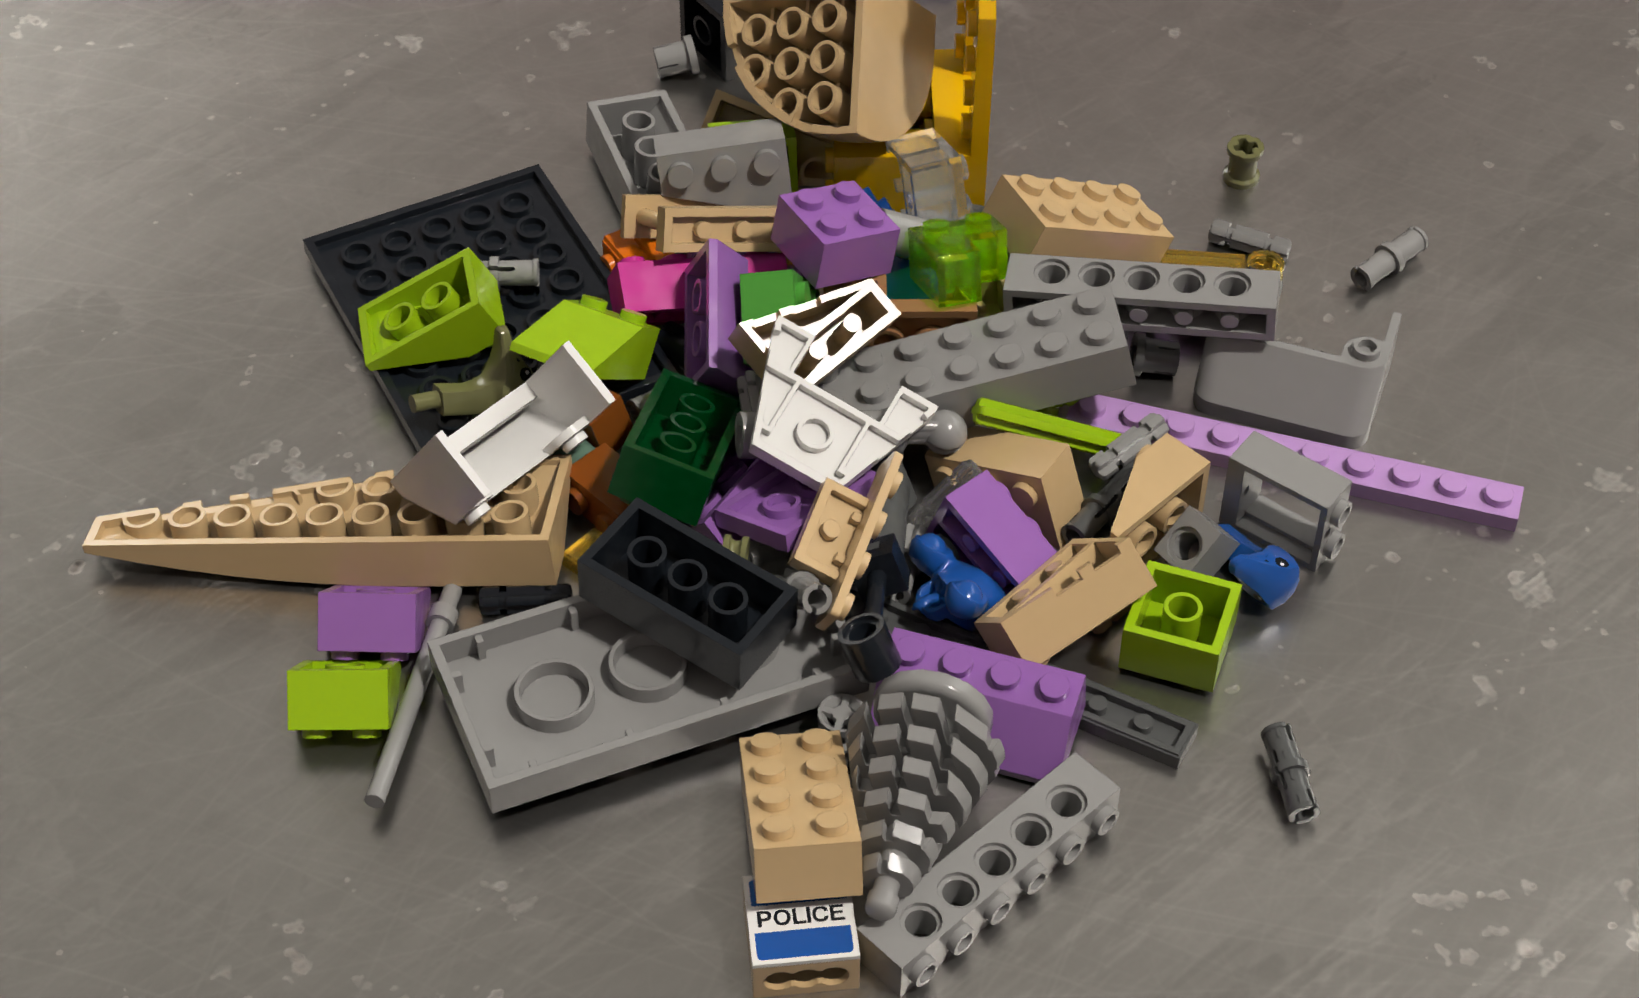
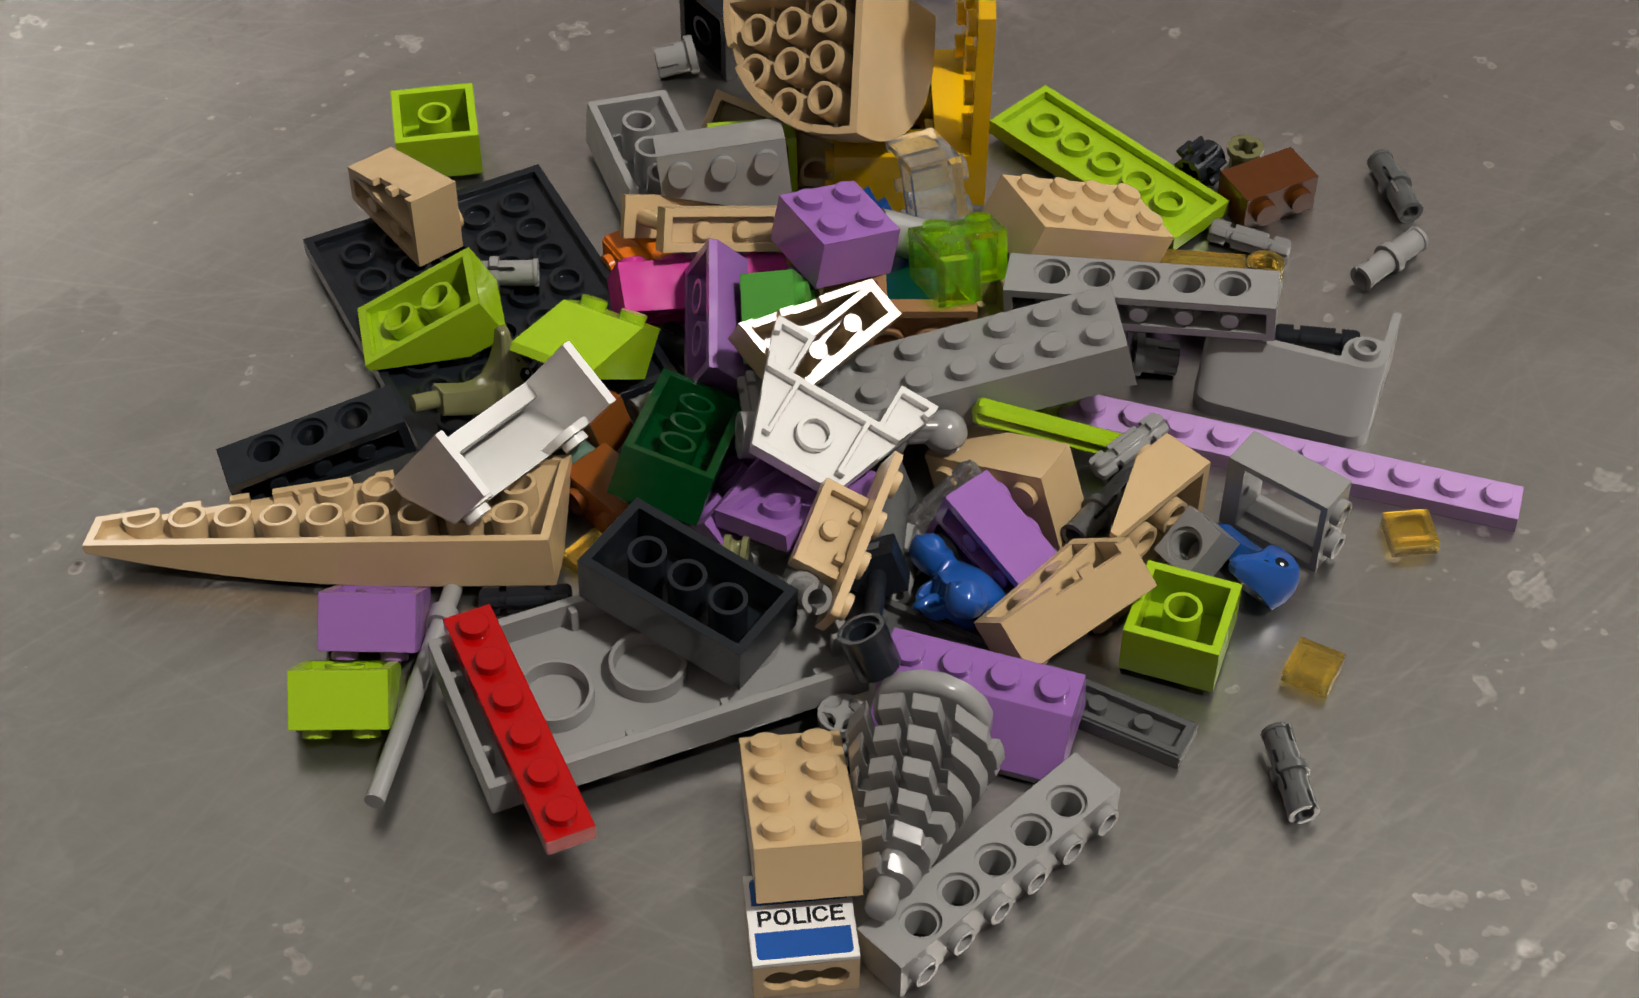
(319, 446): none -> black brick
(409, 203): none -> tan wedge
(438, 127): none -> lime brick
(520, 730): none -> red plate
(1085, 148): none -> lime plate
(1201, 160): none -> black gear
(1268, 188): none -> reddish brown brick
(1313, 667): none -> clear yellow tile
(1315, 337): none -> black axle
(1404, 201): none -> dark grey pin
(1410, 533): none -> clear yellow tile

